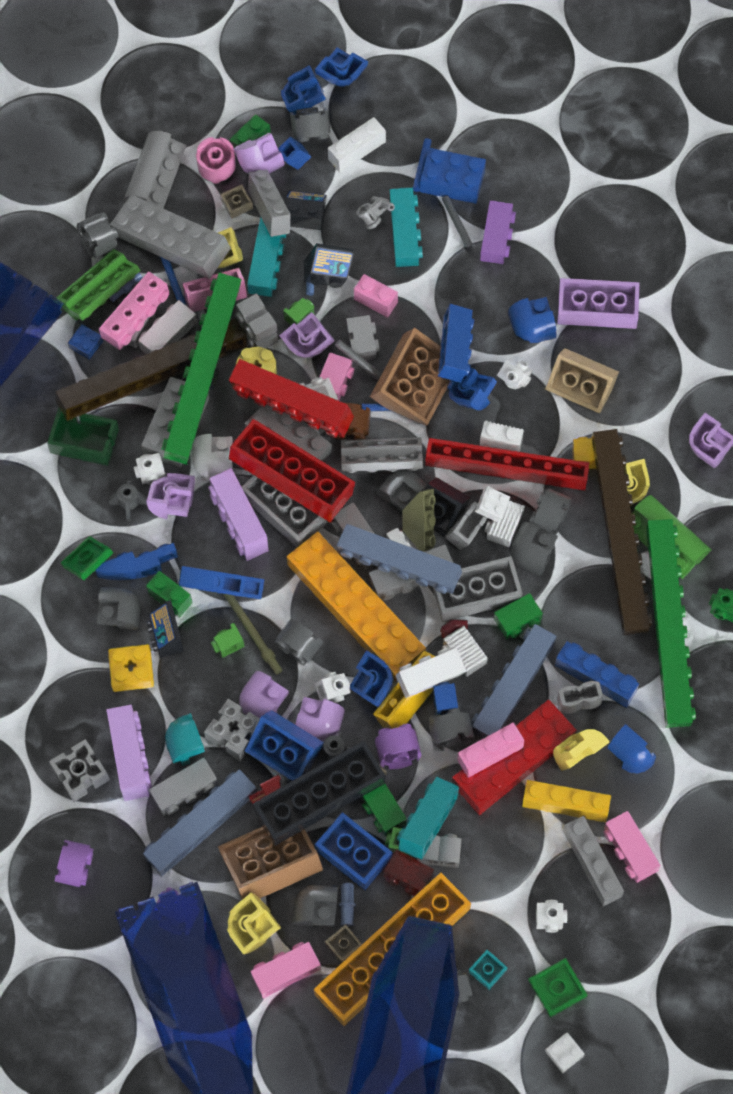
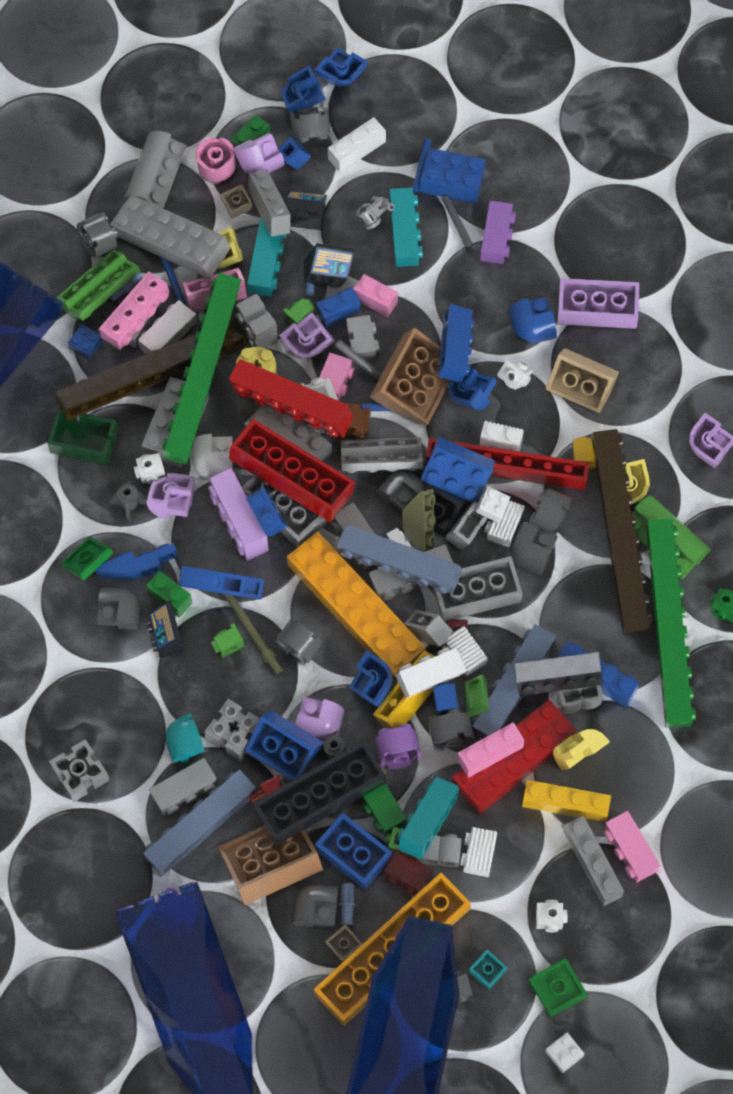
(73, 863): medium lavender brick -> none
(127, 749): lavender brick -> none
(142, 672): yellow brick -> none
(251, 924): light yellow brick -> none
(261, 695): lavender brick -> none
(266, 512): none -> blue brick
(285, 969): bright pink brick -> none
(333, 687): white brick -> none
(338, 307): none -> blue brick
(428, 628): none -> light grey brick
(457, 470): none -> blue brick
(476, 696): none -> bright green tile
(479, 851): none -> white brick
(518, 616): green brick -> none
(558, 674): none -> brick
(632, 751): blue brick -> none

